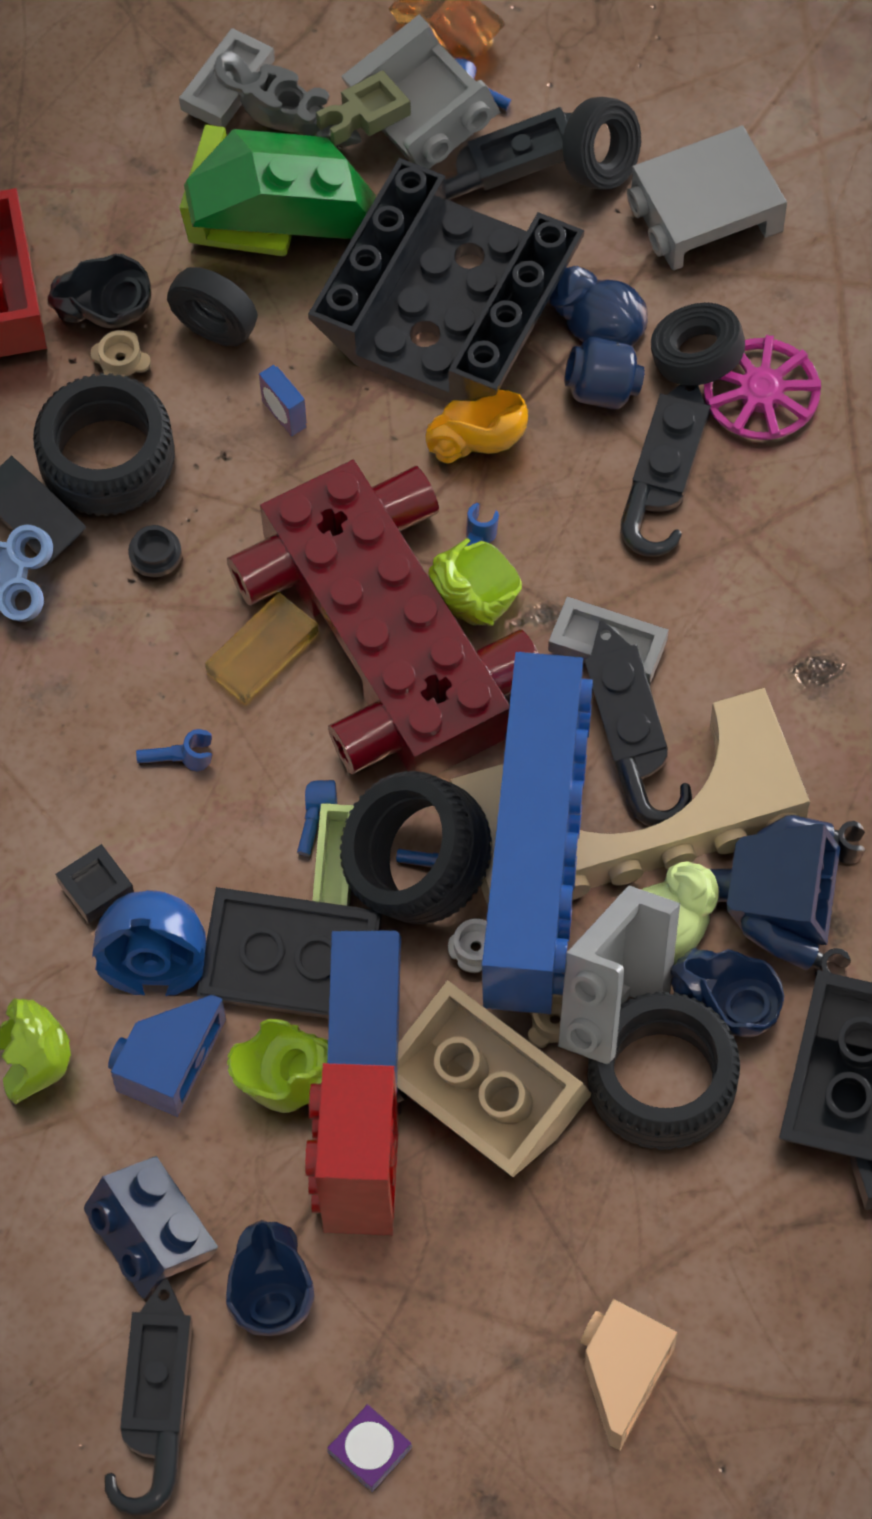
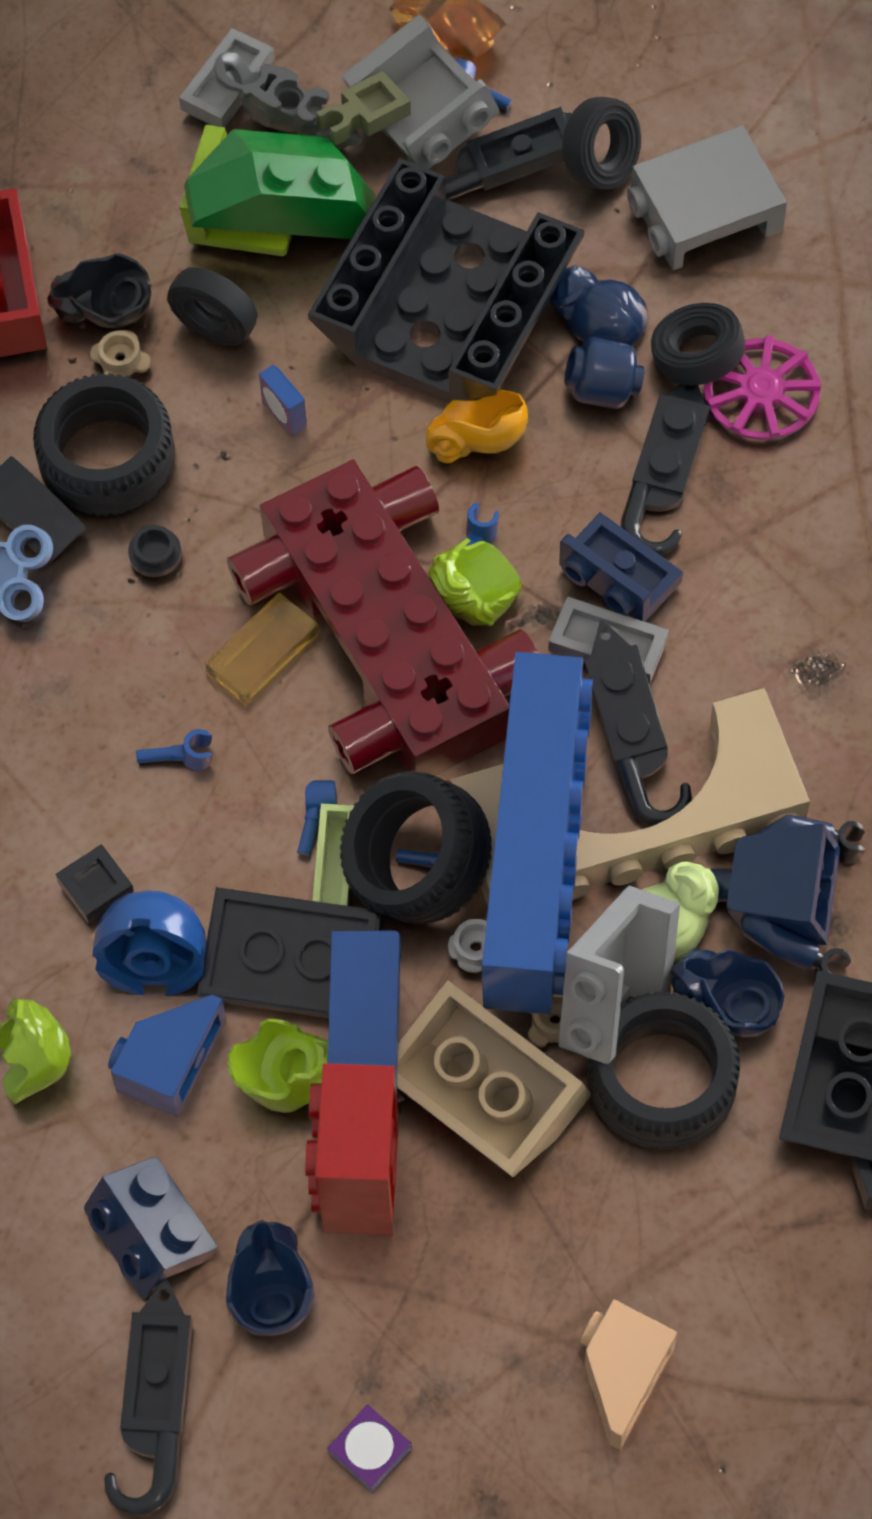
(618, 568): none -> dark blue bracket

